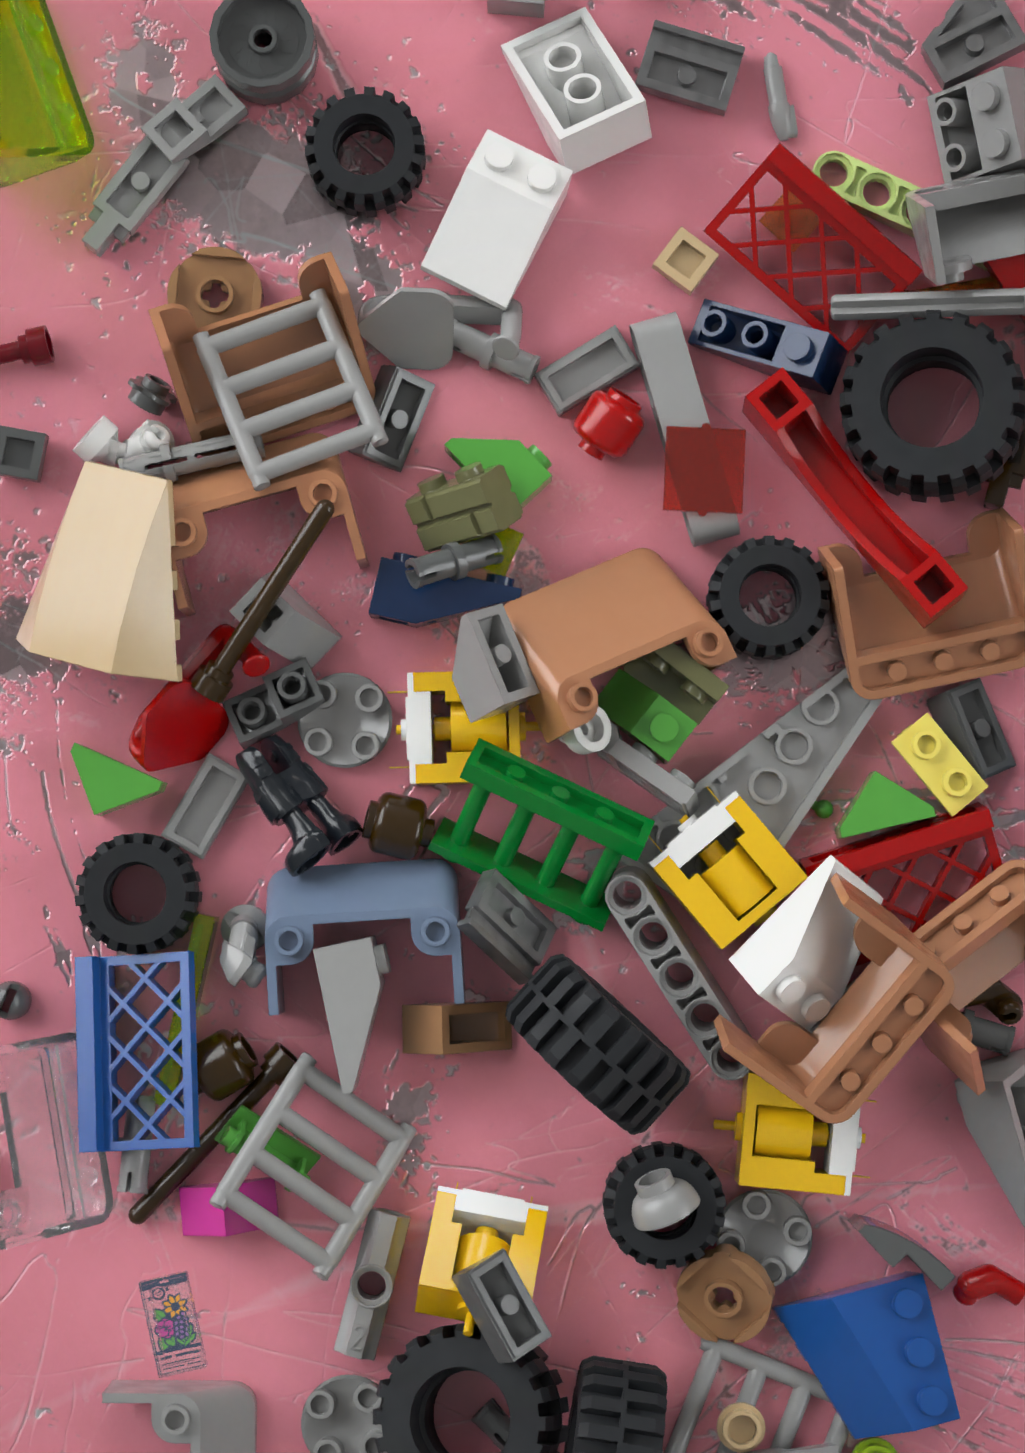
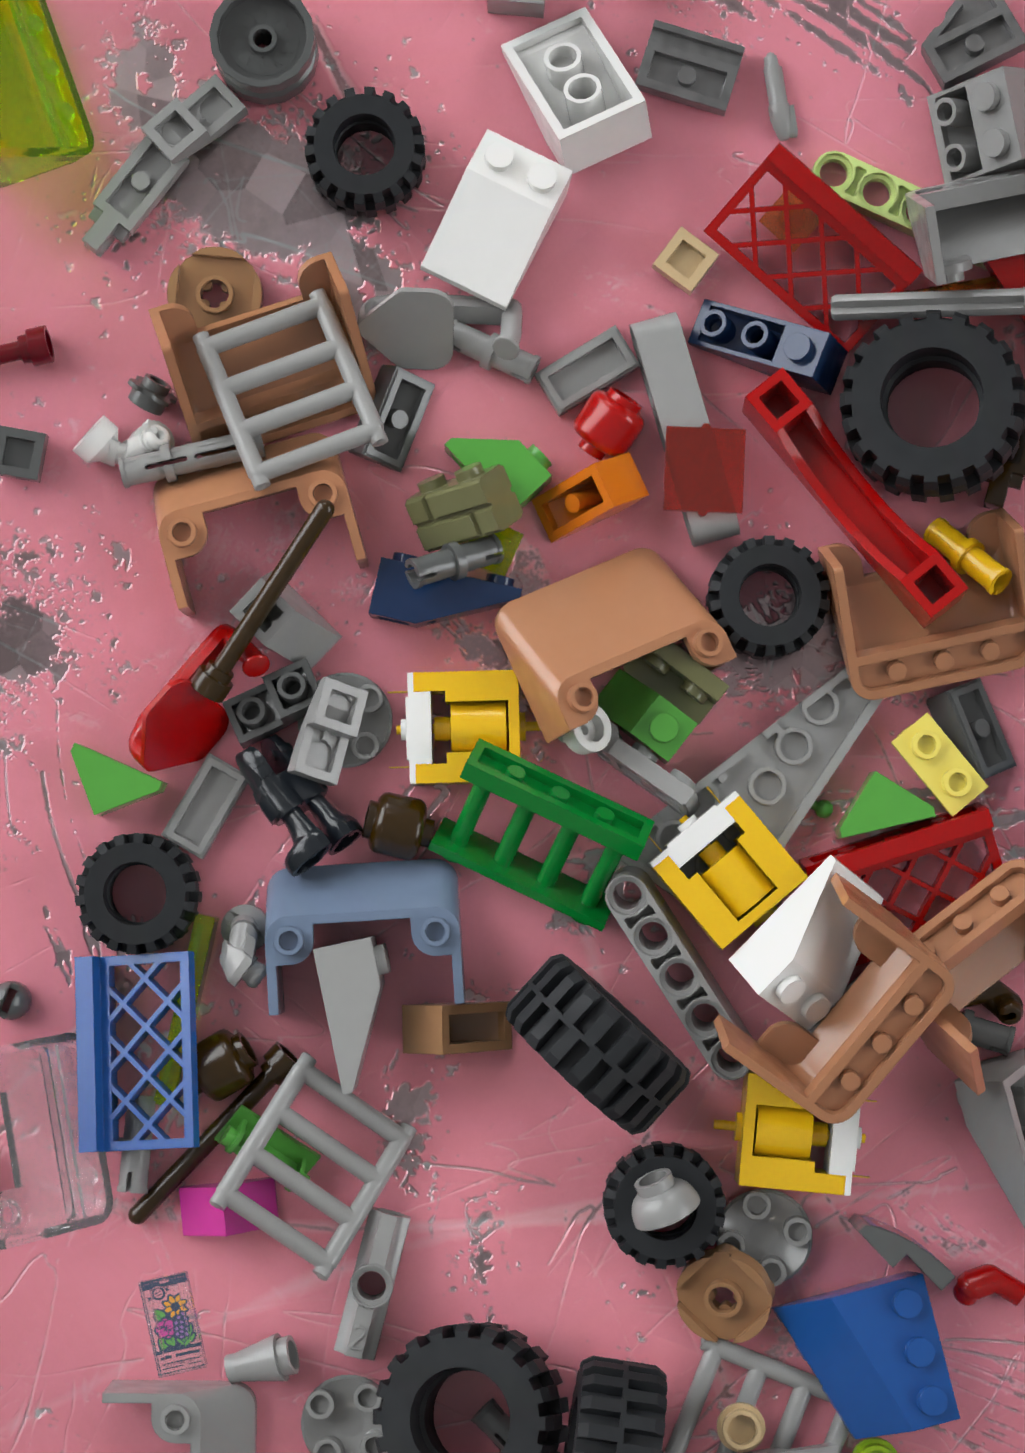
(110, 579): tan wedge -> none
(266, 1360): none -> light grey cone
(326, 730): none -> light grey slope
(467, 1229): yellow piece -> none
(490, 665): light grey slope -> none
(501, 1307): dark grey slope -> none
(507, 926): flat silver plate -> none
(590, 496): none -> orange slope
(967, 556): none -> yellow pin

